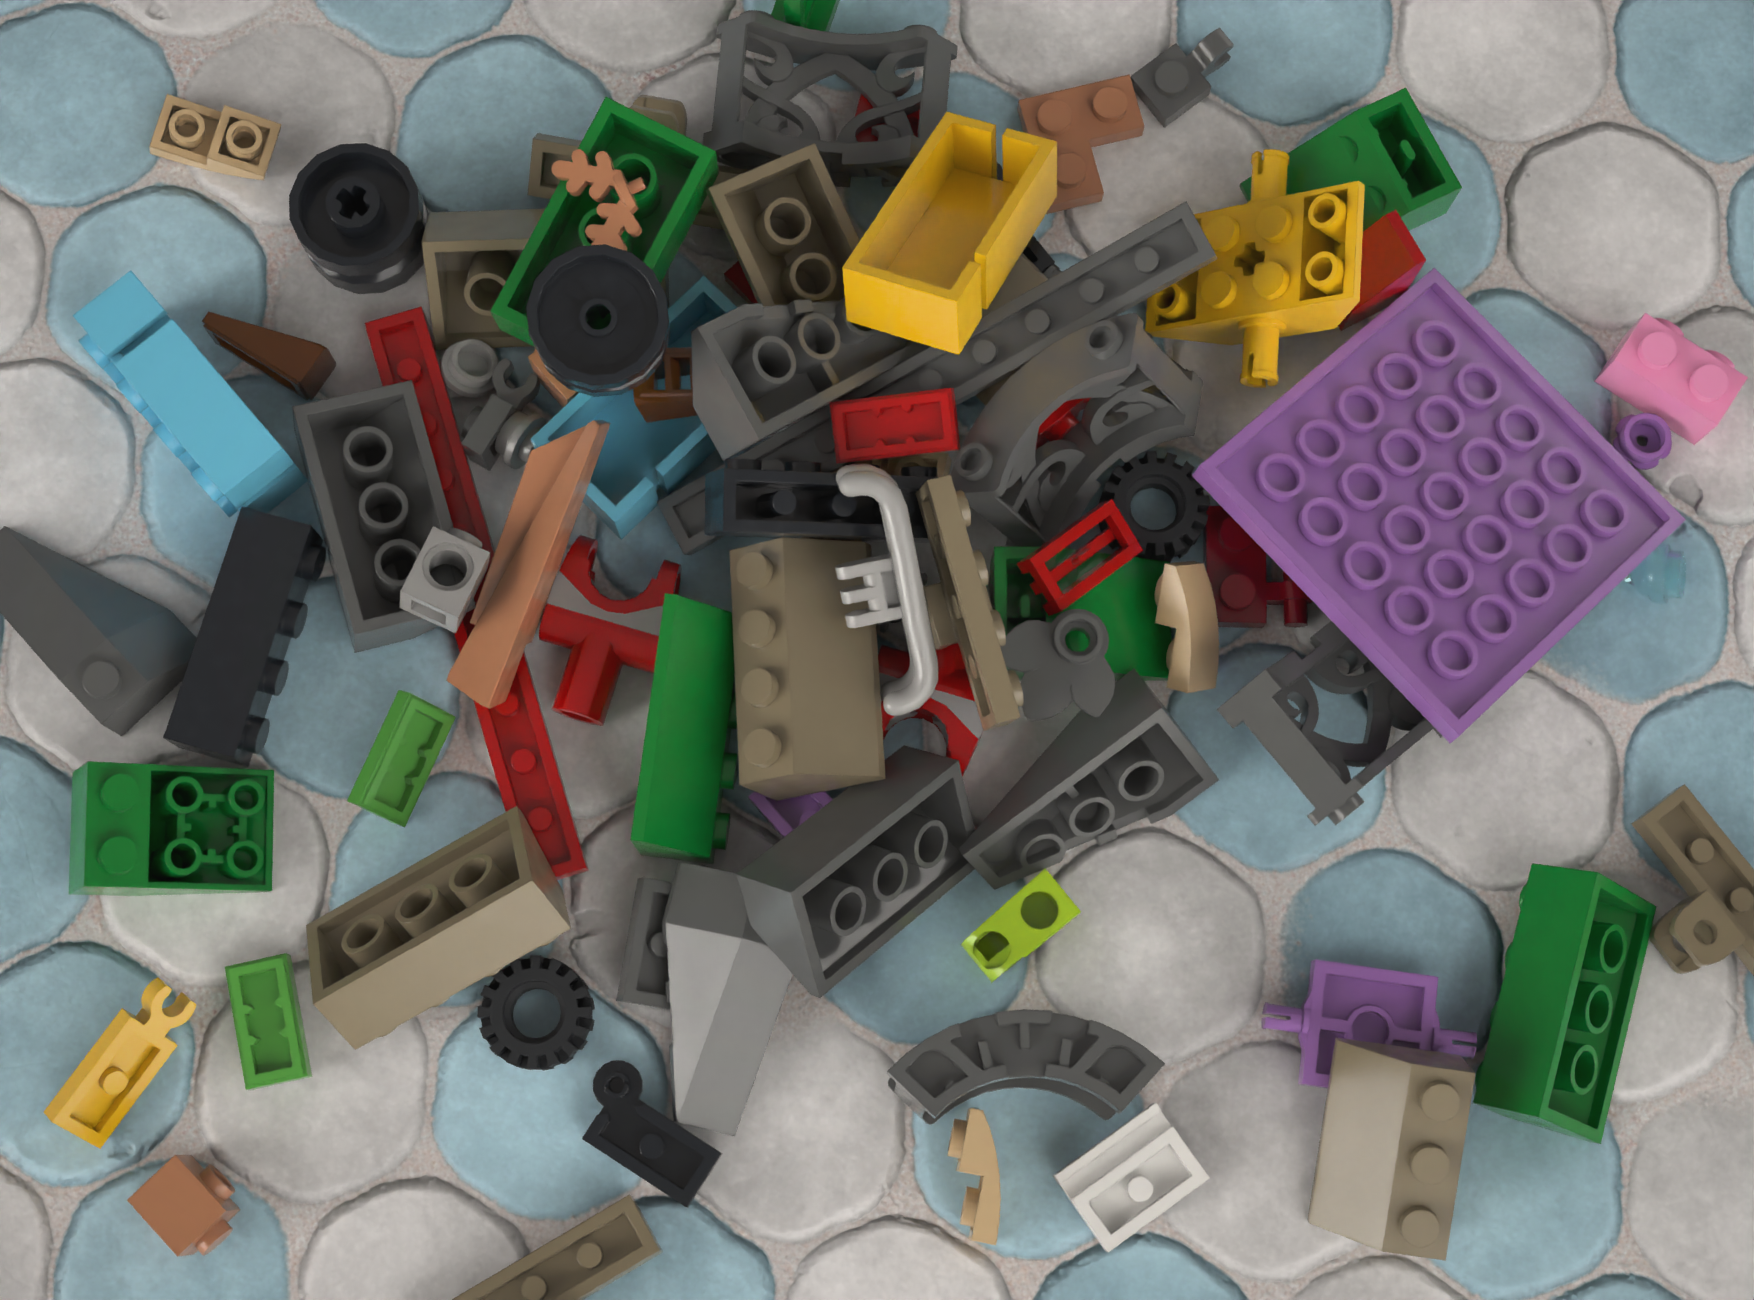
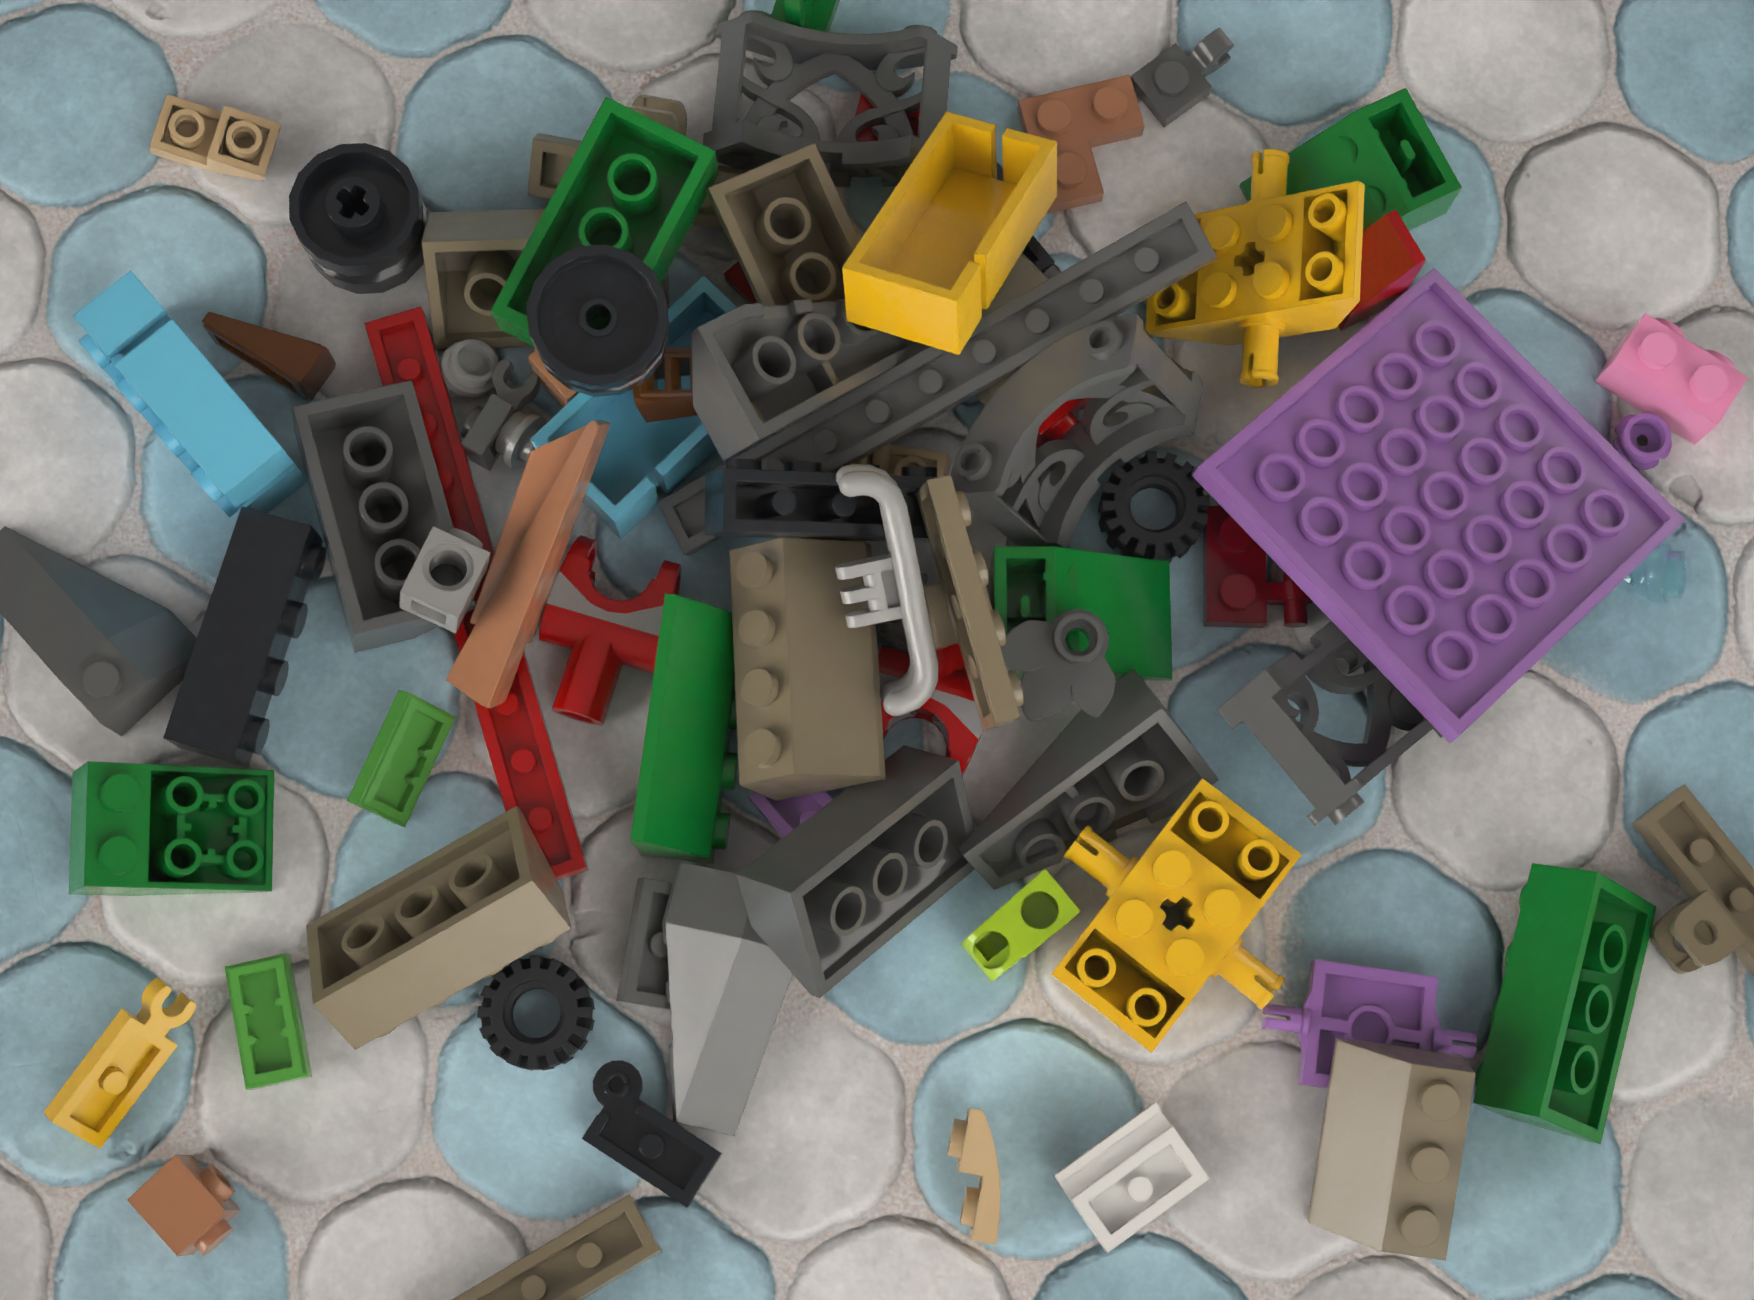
(603, 179): nougat animal -> none
(895, 425): red plate -> none
(1023, 1051): dark grey fence -> none
(1046, 579): red tile -> none
(1189, 605): tan slope -> none
(1219, 872): none -> yellow slope

